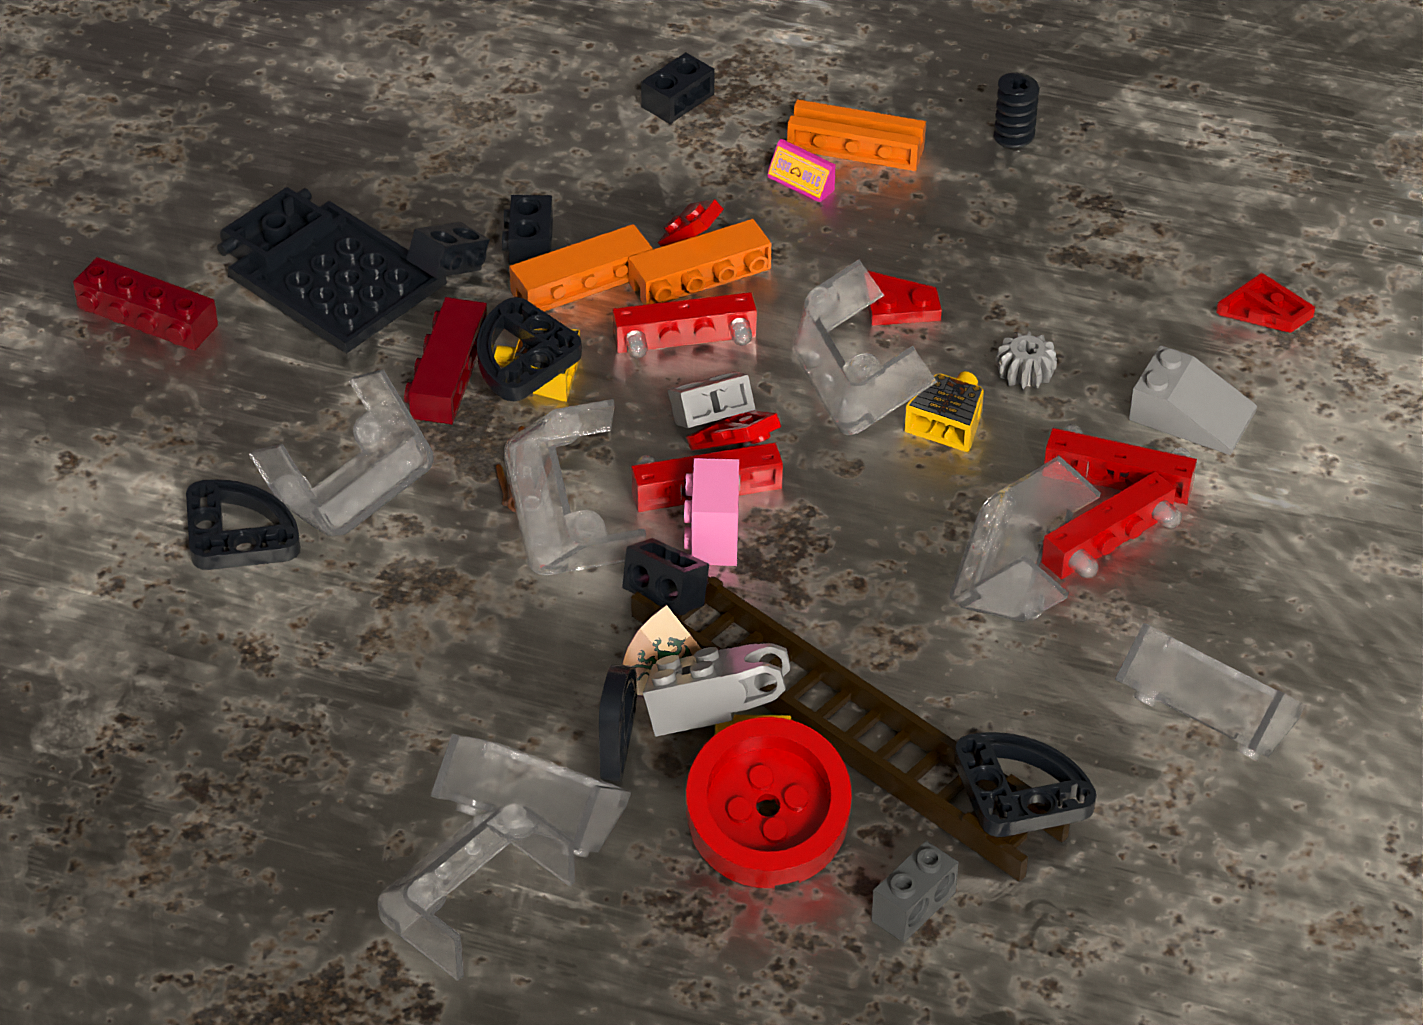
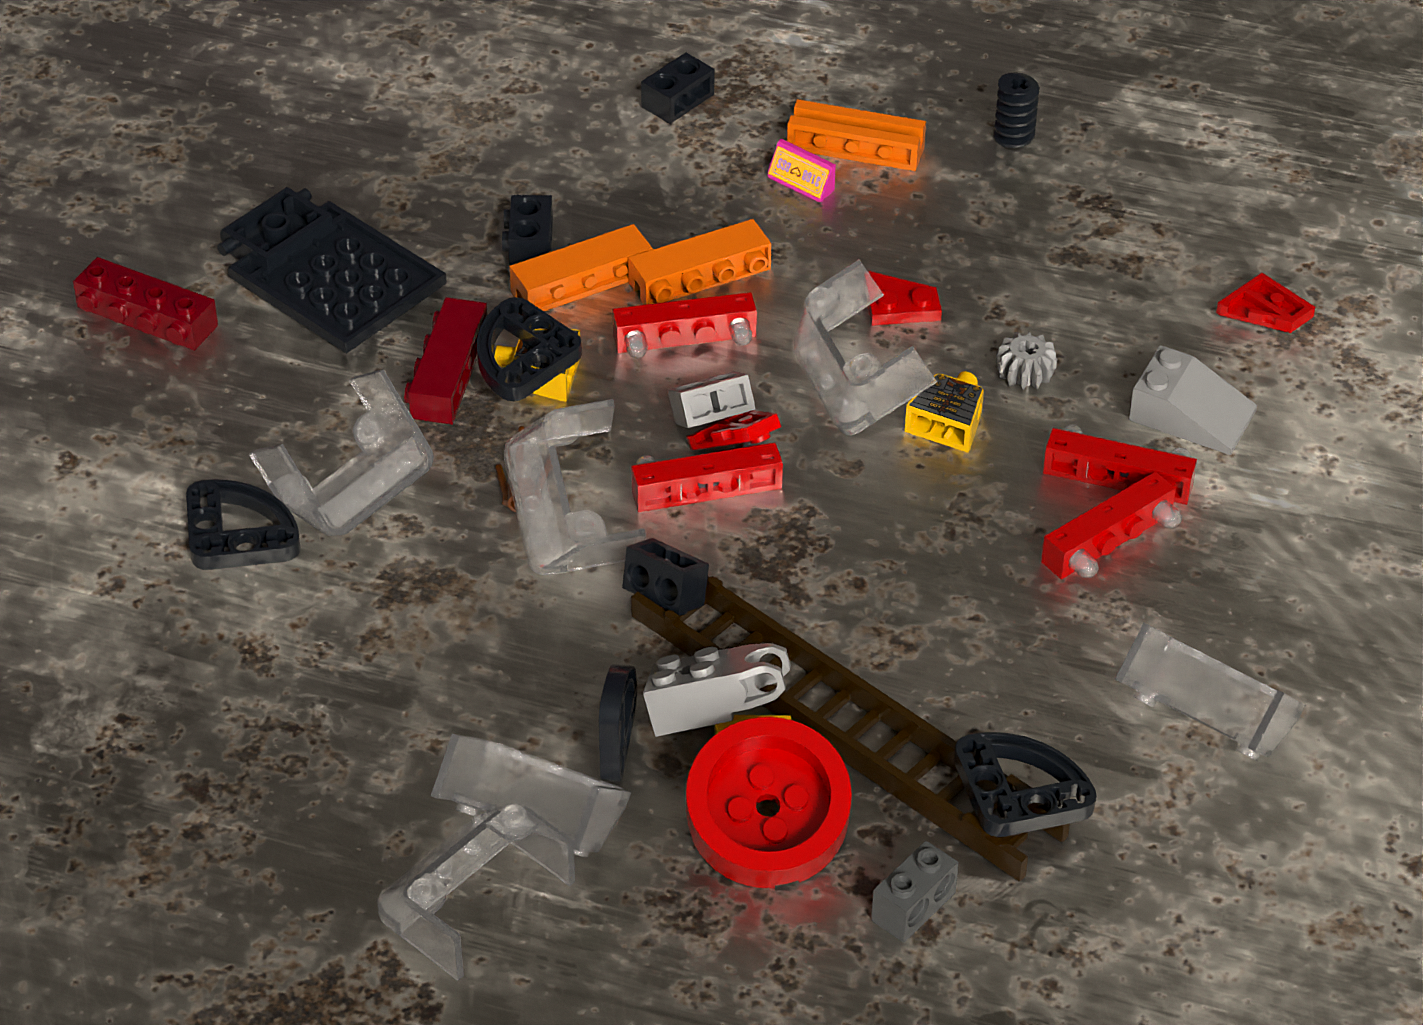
(447, 249): black brick -> none
(655, 639): shield -> none
(691, 222): red wing -> none
(713, 511): bright pink brick -> none
(1006, 544): clear windscreen -> none

